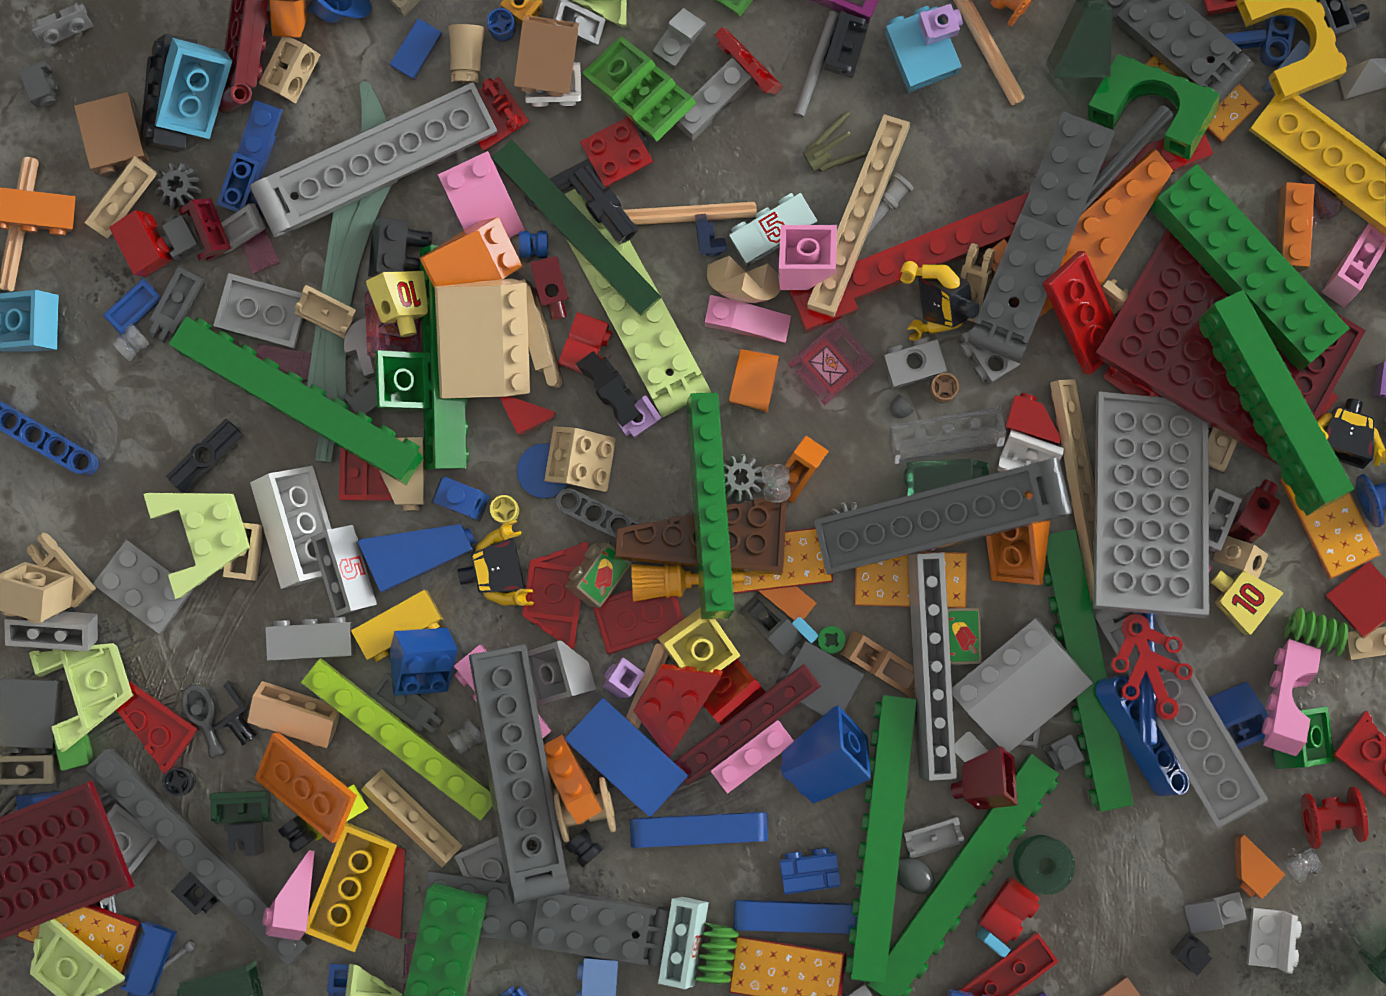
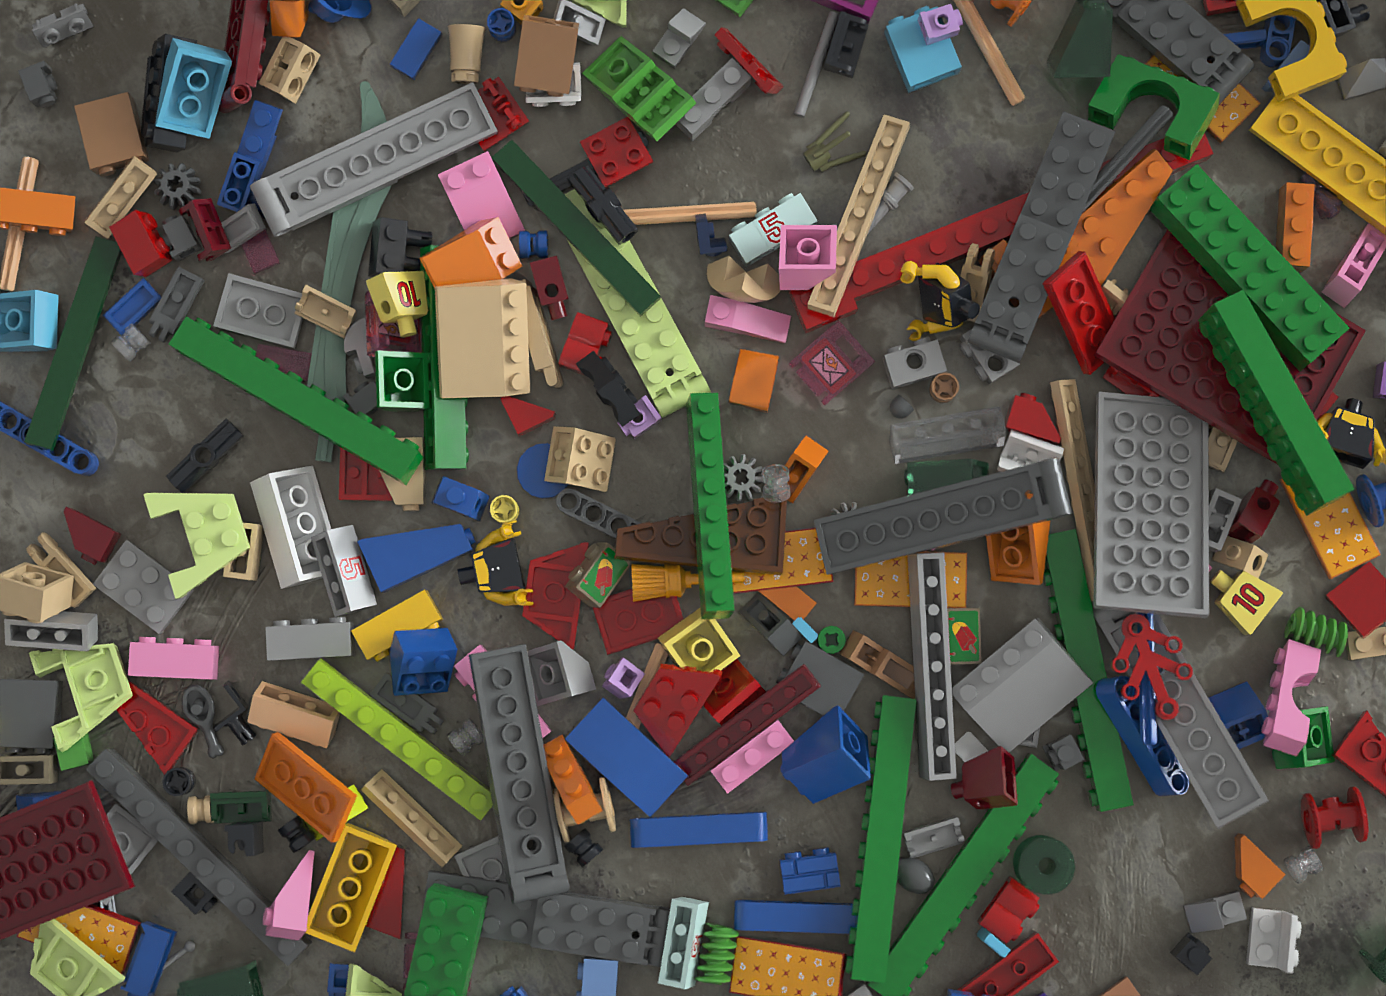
(73, 344): none -> dark green tile
(90, 536): none -> dark red slope
(173, 659): none -> bright pink brick
(199, 809): none -> tan wheel

